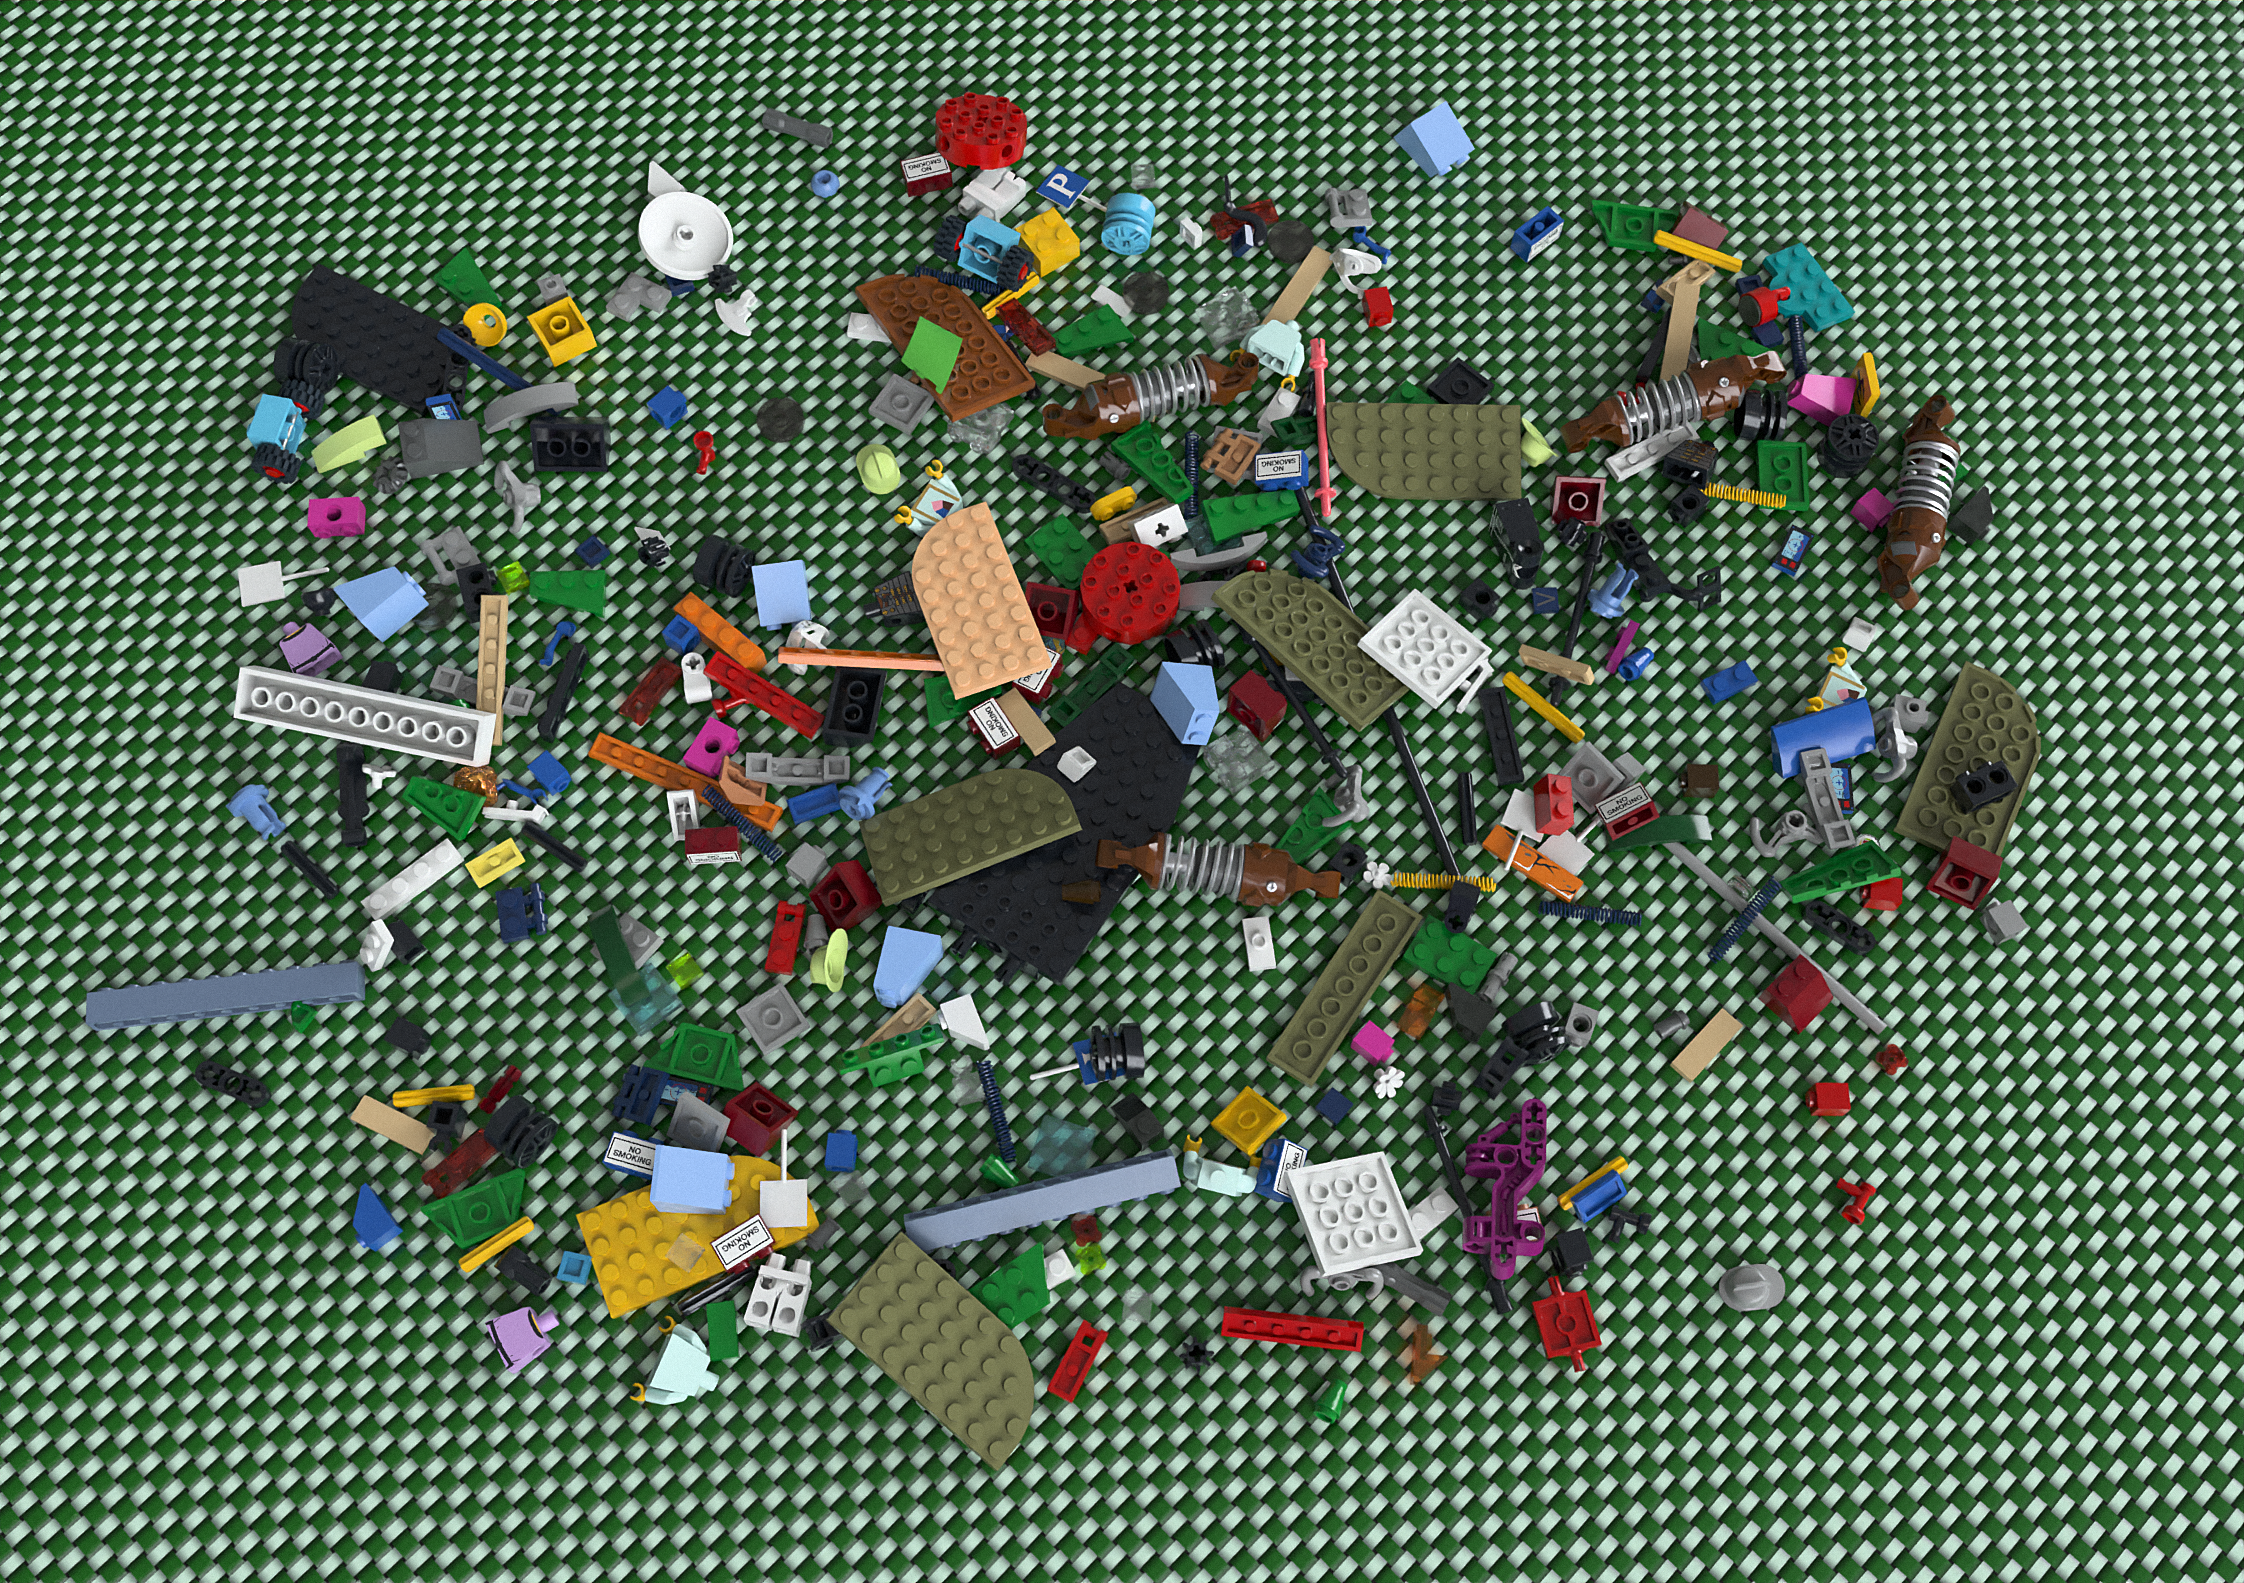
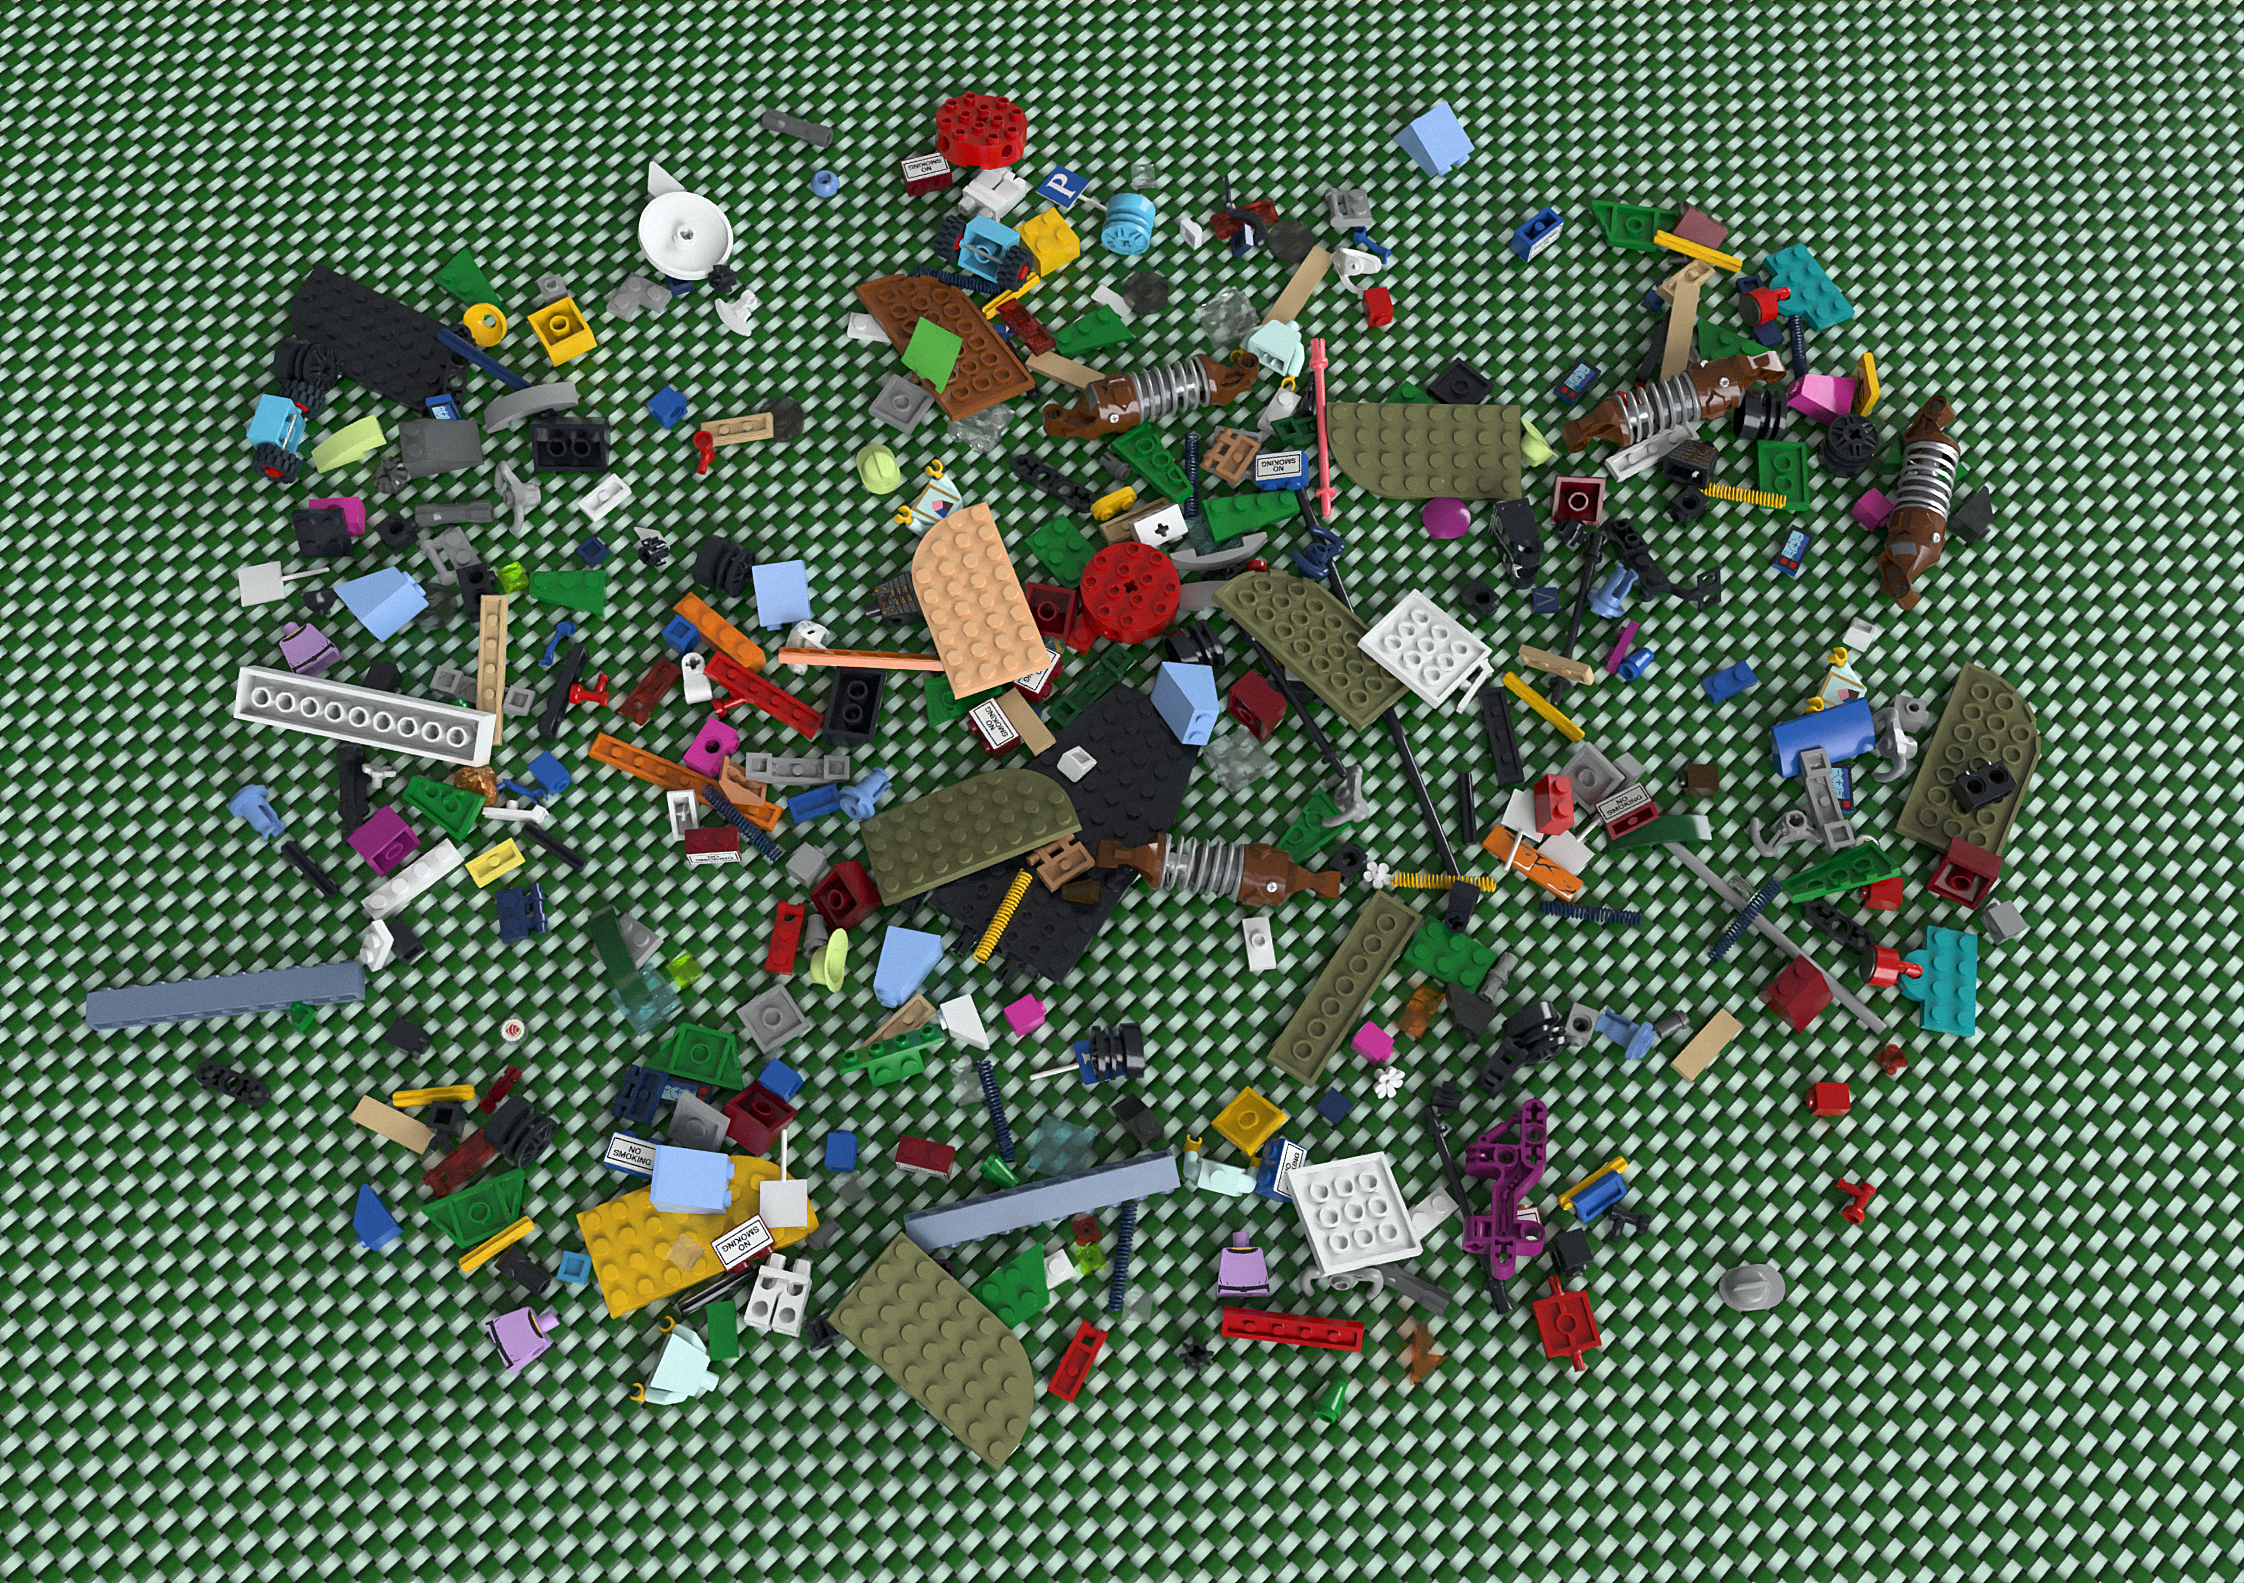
(322, 533): none -> black plate
(383, 841): none -> magenta brick
(397, 543): none -> black brick
(434, 514): none -> dark grey axle
(514, 1031): none -> tile
(599, 695): none -> red piece
(604, 498): none -> white plate
(740, 429): none -> tan tile
(780, 1079): none -> blue brick
(925, 1157): none -> dark red brick
(1004, 916): none -> yellow piece
(1025, 1015): none -> dark pink brick
(1063, 867): none -> medium nougat plate
(1122, 1256): none -> dark blue piece
(1242, 1270): none -> lavender torso
(1446, 518): none -> magenta dish
(1577, 382): none -> tile
(1626, 1033): none -> medium blue piece
(1892, 461): none -> green slope
(1937, 977): none -> teal plate

